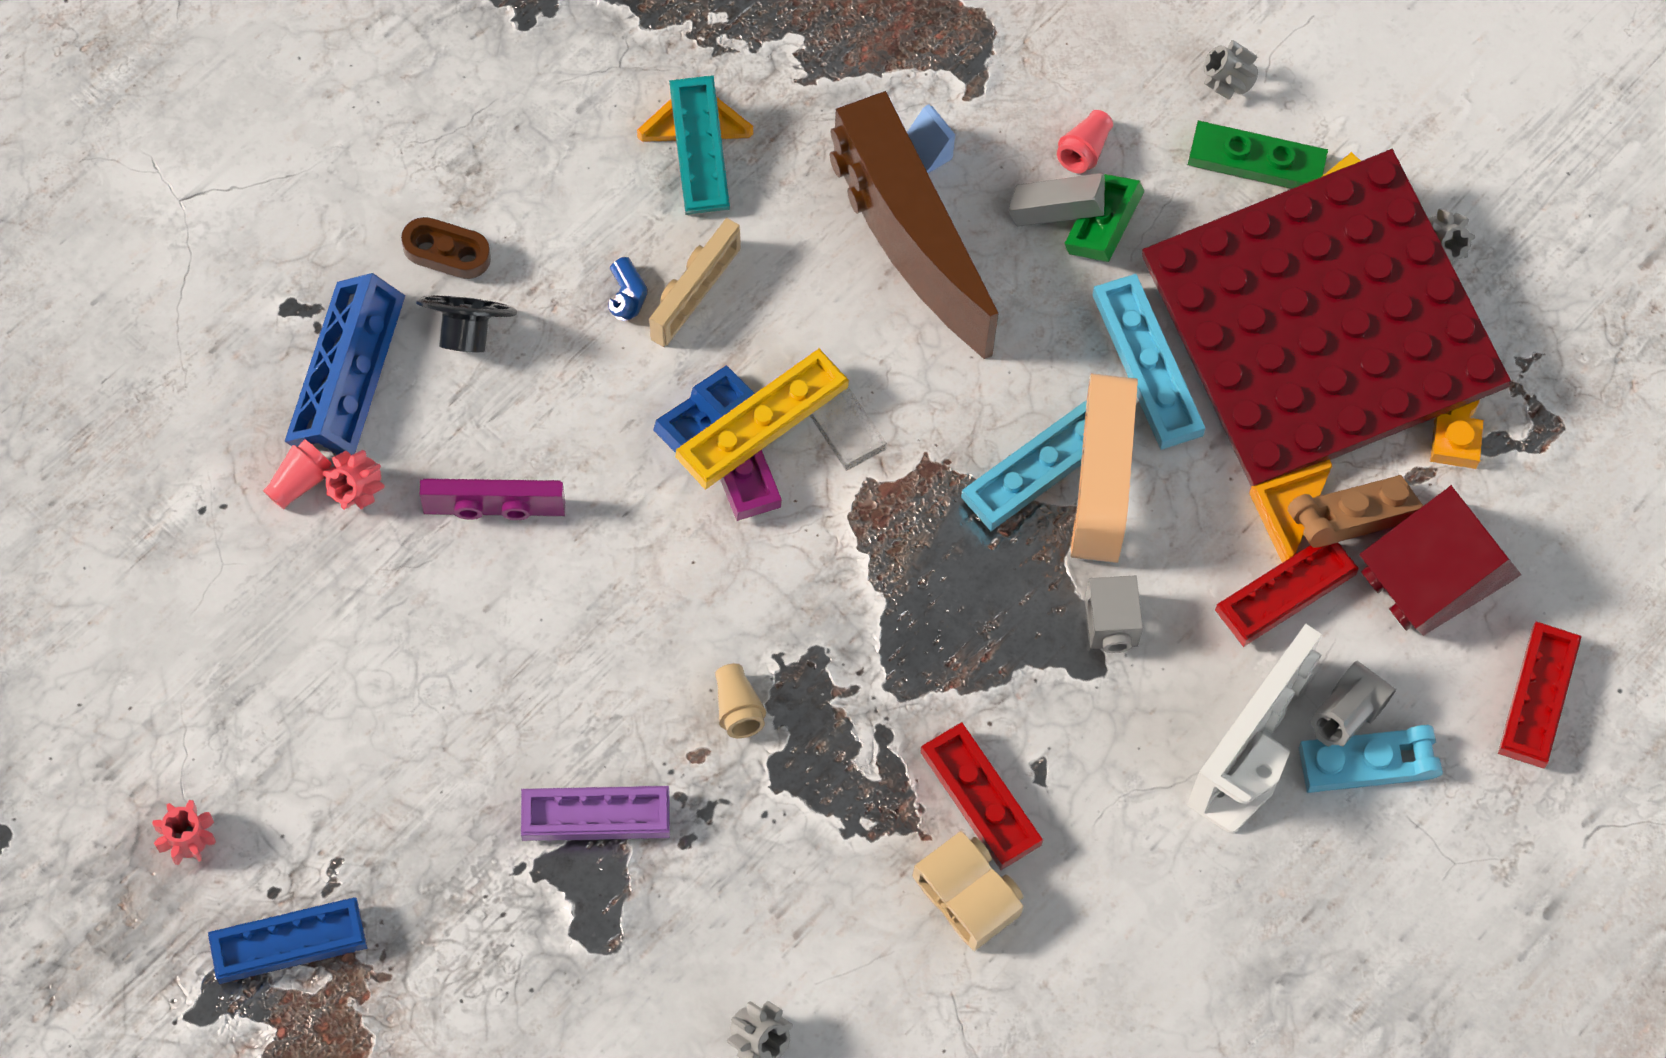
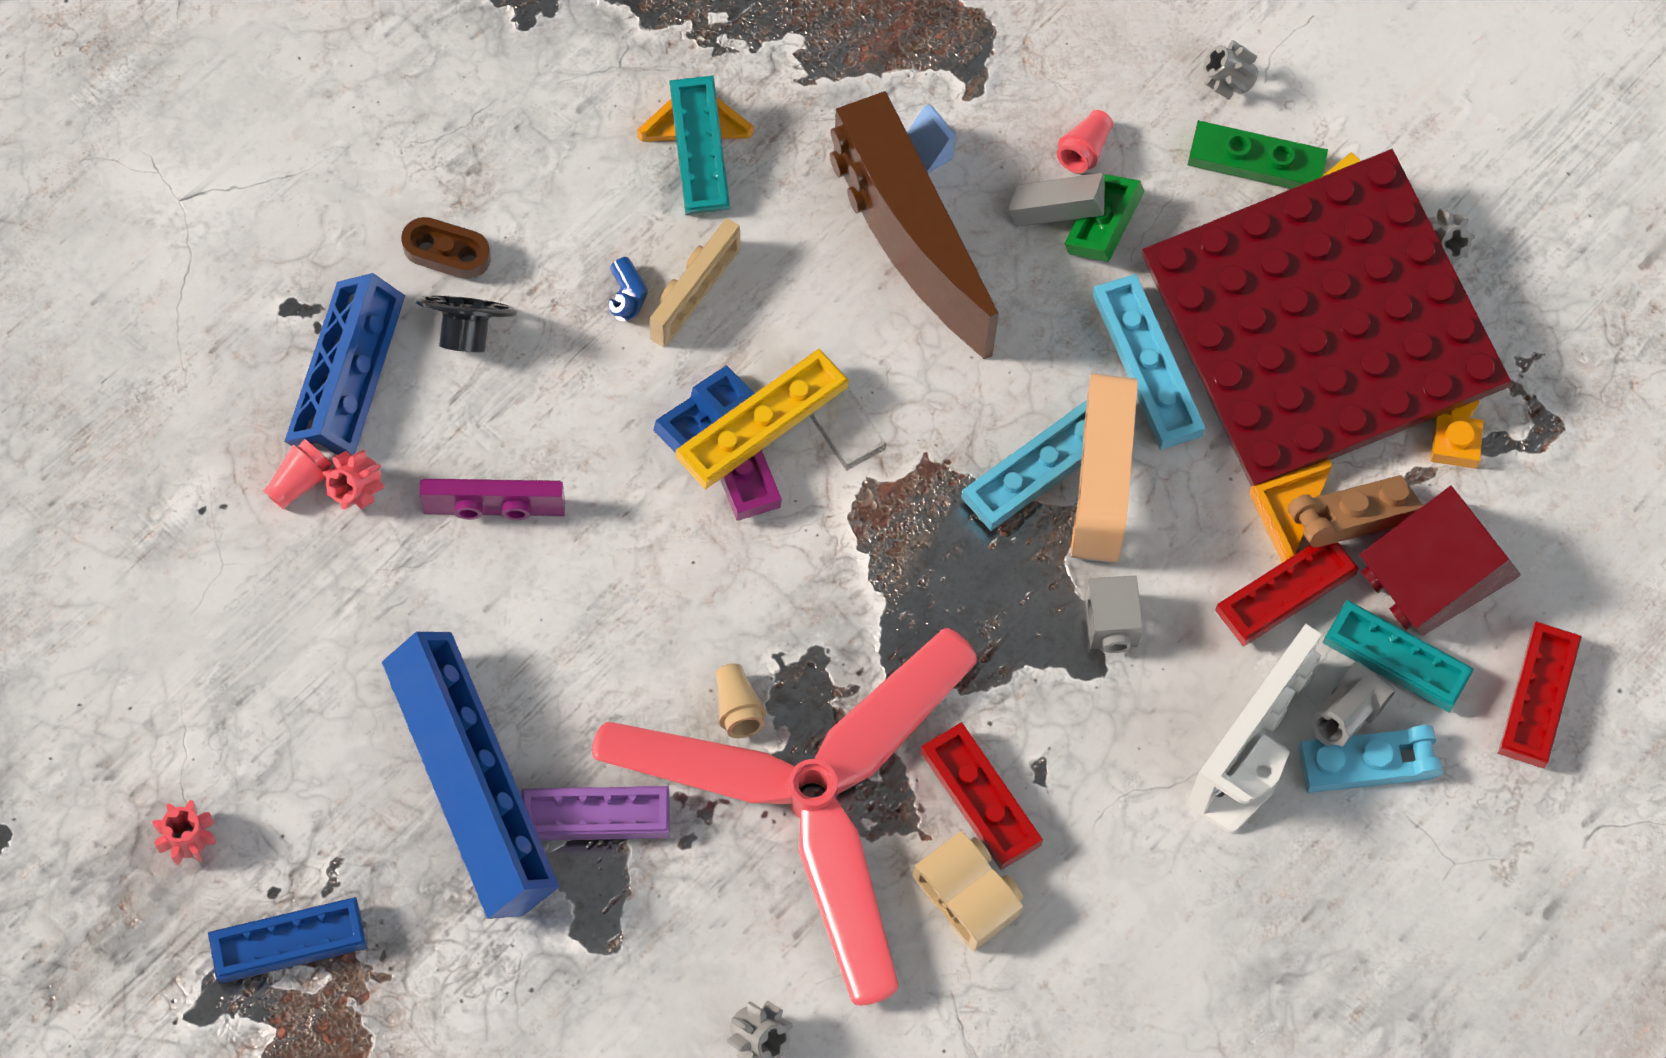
(470, 775): none -> blue brick
(827, 837): none -> coral piece
(1398, 656): none -> teal plate

